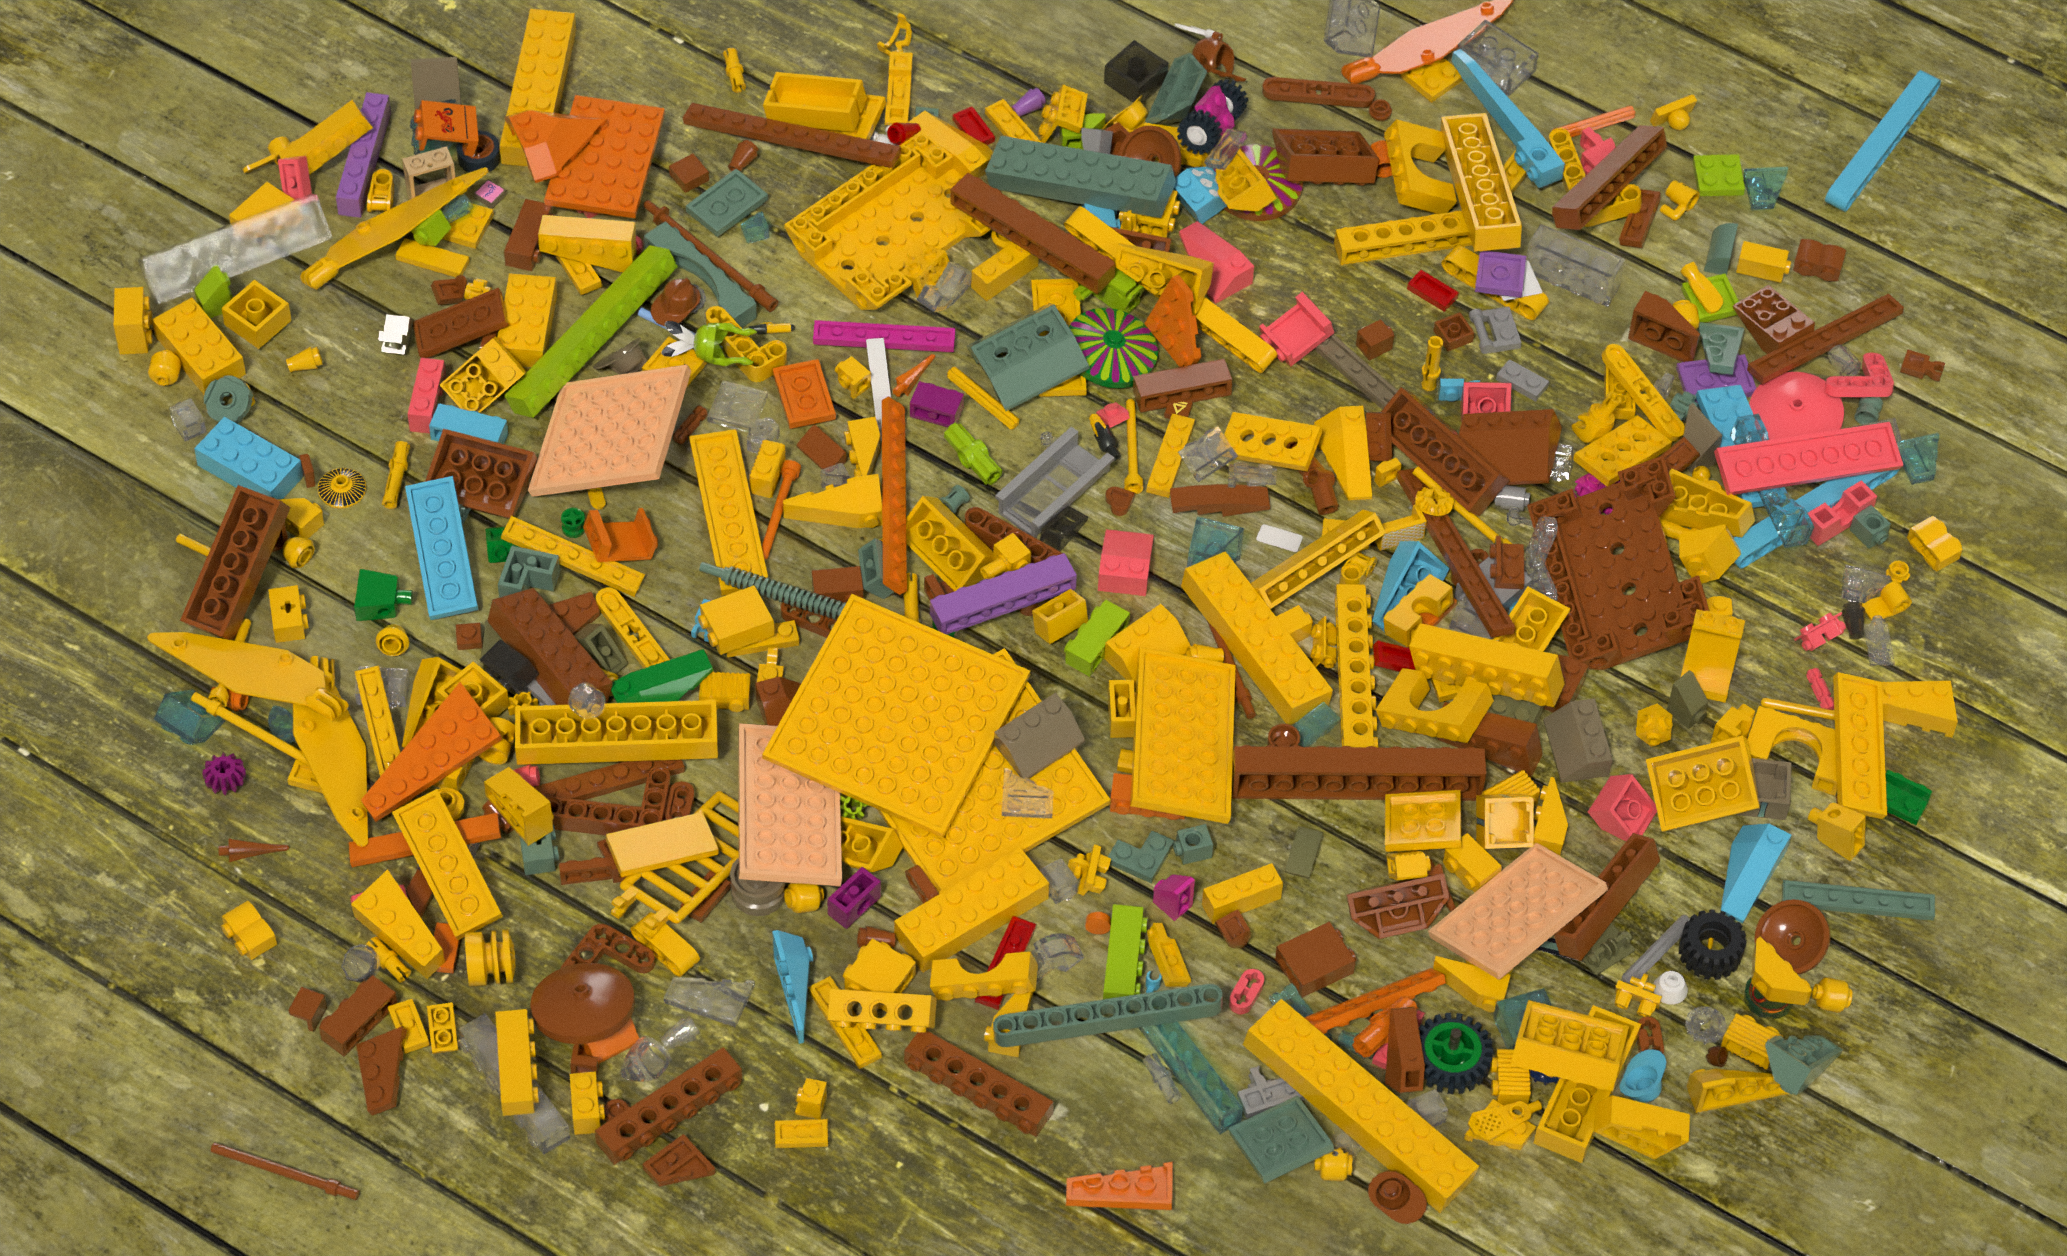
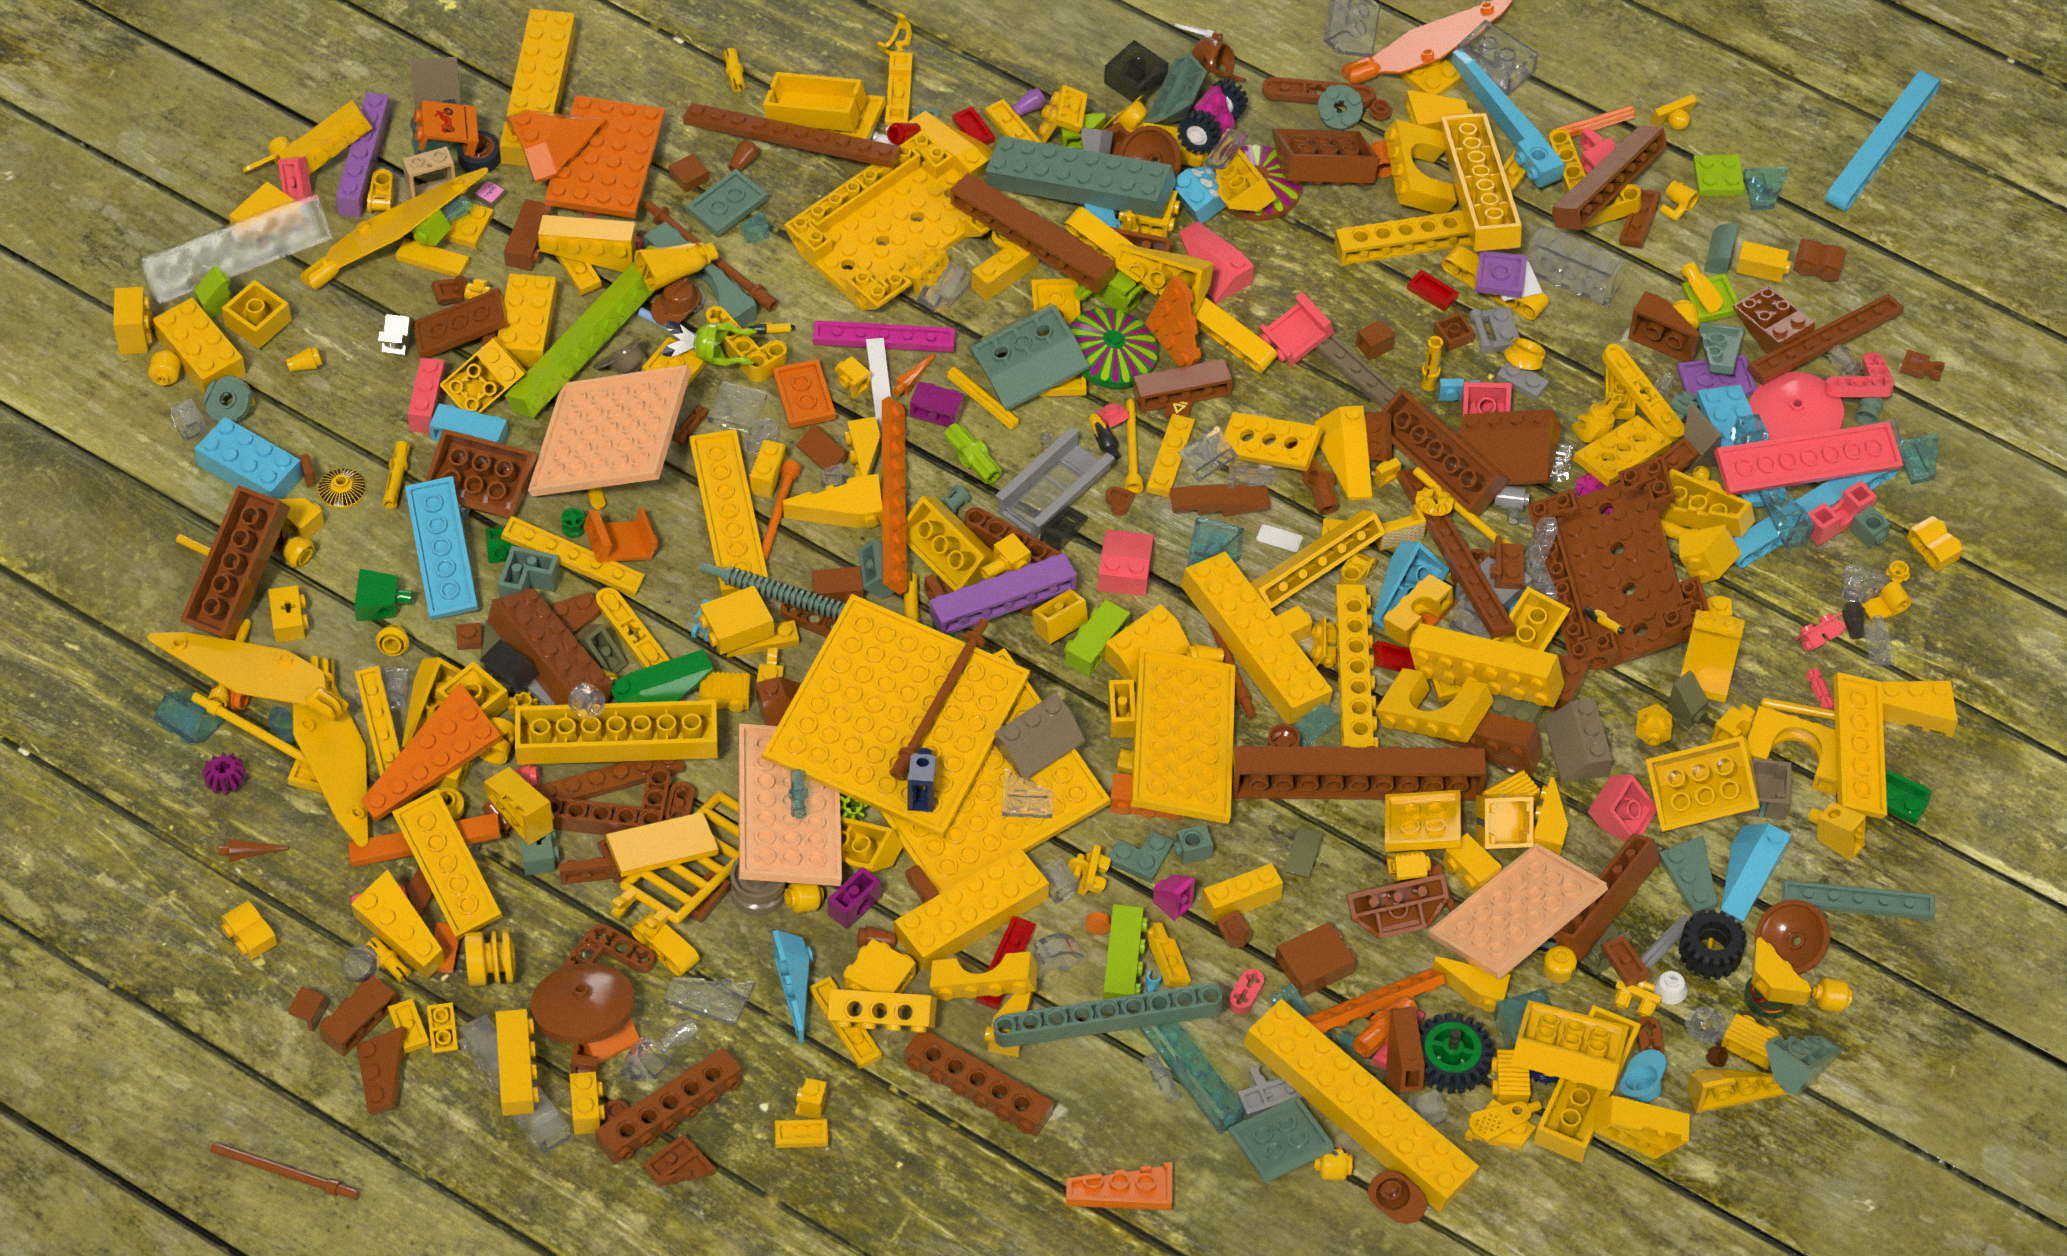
(671, 263): none -> yellow piece
(798, 793): none -> clear light blue pin
(921, 773): none -> dark blue torso
(974, 639): none -> dark orange bar
(1328, 113): none -> sand green plate
(1428, 108): none -> yellow slope
(1525, 354): none -> yellow piece
(1559, 964): none -> yellow head
(1601, 617): none -> yellow piece
(1625, 961): none -> dark orange plate
(1691, 874): none -> sand green wing

